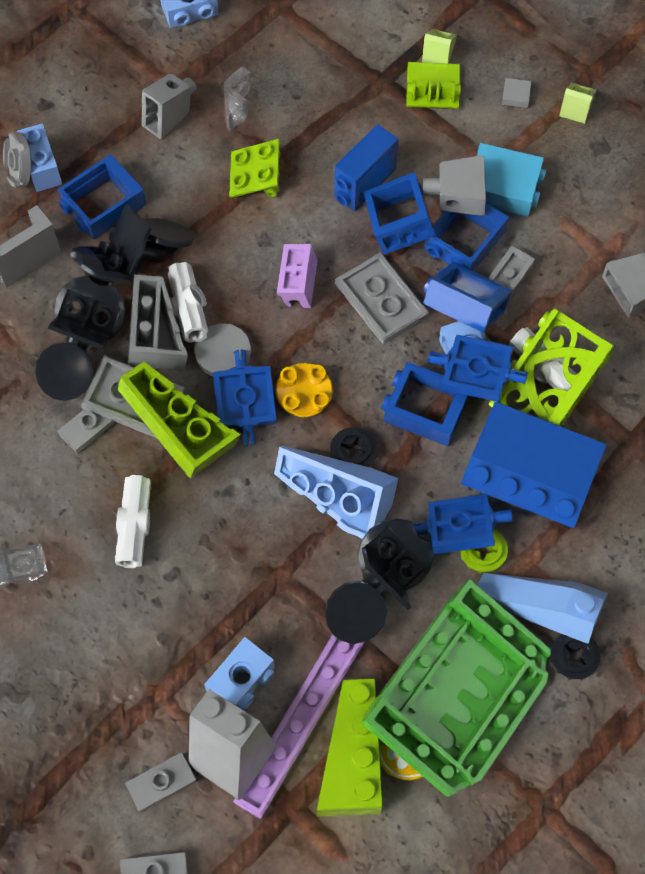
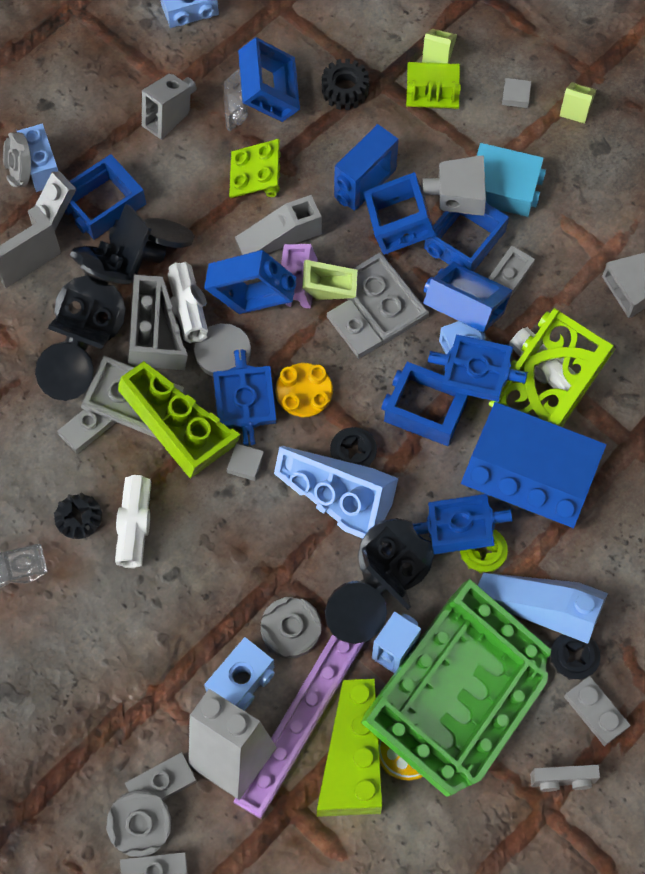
(55, 197): none -> light grey plate
(71, 527): none -> black gear
(138, 823): none -> light grey tile
(228, 276): none -> blue window
(245, 462): none -> light grey tile
(275, 102): none -> blue window
(286, 225): none -> light grey slope
(291, 627): none -> light grey tile
(329, 281): none -> yellowish green slope
(349, 72): none -> black tyre
(354, 328): none -> light grey plate
(396, 641): none -> light blue brick
(552, 778): none -> light grey plate
(597, 711): none -> light grey plate

